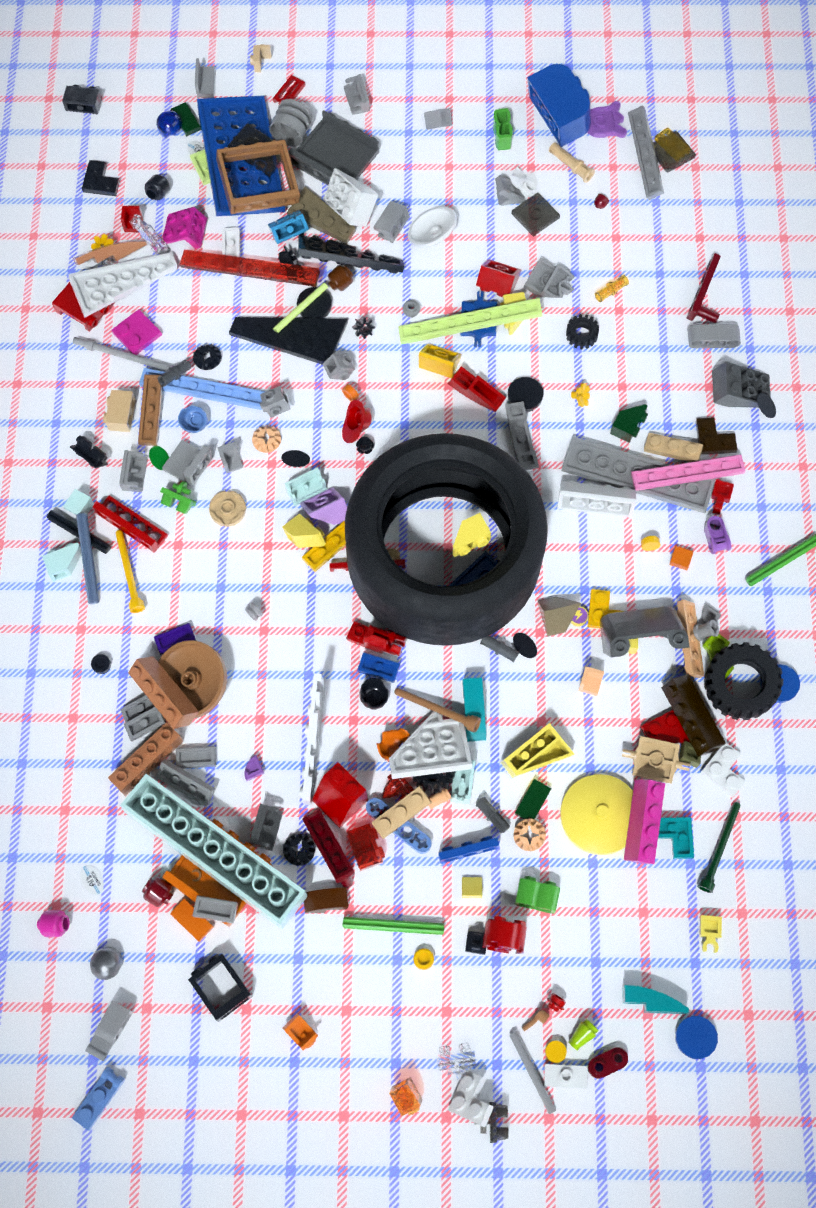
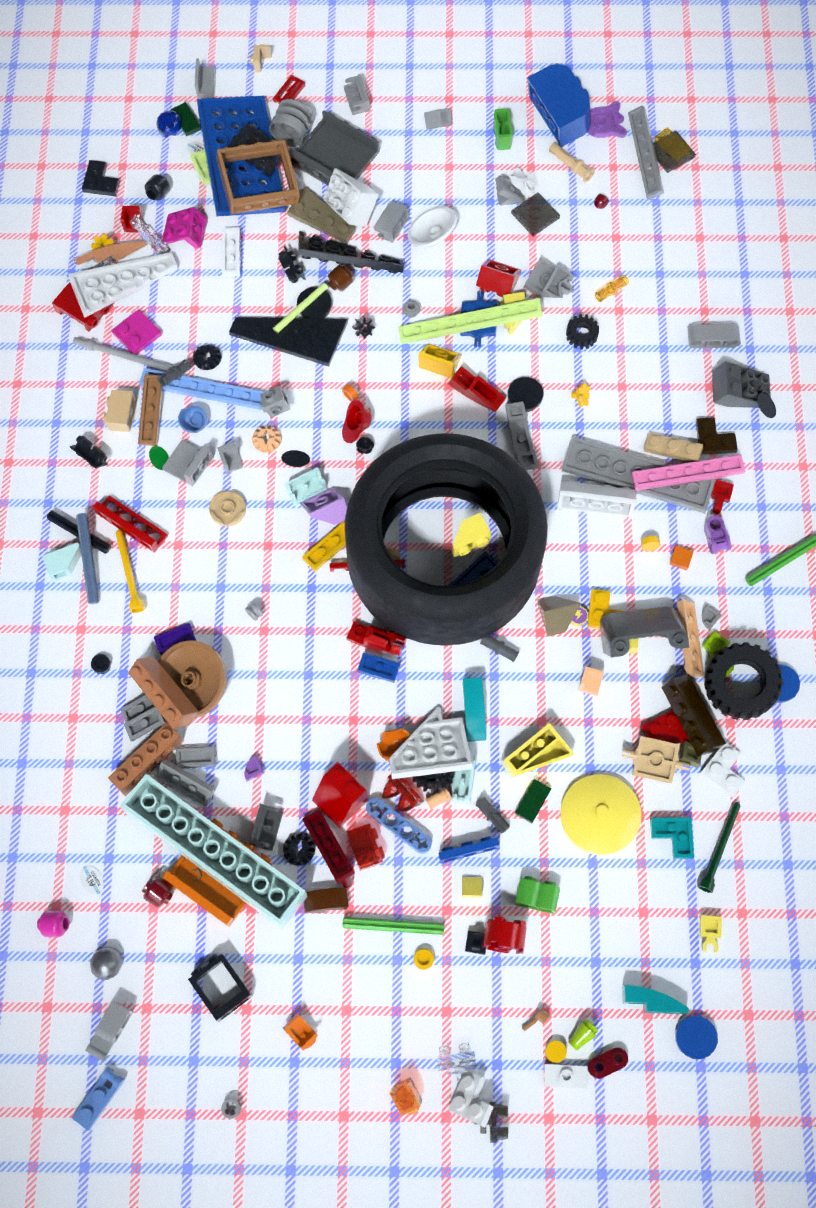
(78, 503): light aqua panel -> none
(82, 99): black brick -> none
(133, 471): light grey hinge -> none
(184, 502): bright green hips -> none
(195, 926): orange tile -> none
(215, 909): light grey tile -> none
(224, 1107): none -> light grey bush
(250, 268): clear red tile -> none
(288, 227): dark azure brick -> none
(303, 533): light yellow slope -> none
(313, 731): white wing -> none
(338, 366): light grey brick -> none
(373, 693): black hair -> none
(401, 812): tan plate -> none
(470, 722): medium nougat piece -> none
(525, 645): black sticker -> none
(532, 1072): light grey bar -> none
(536, 827): light nougat gear -> none
(556, 1002): red plate -> none
(628, 421): dark green slope -> none
(644, 821): dark pink brick -> none
(696, 308): dark red piece -> none
(706, 630): light grey bush -> none

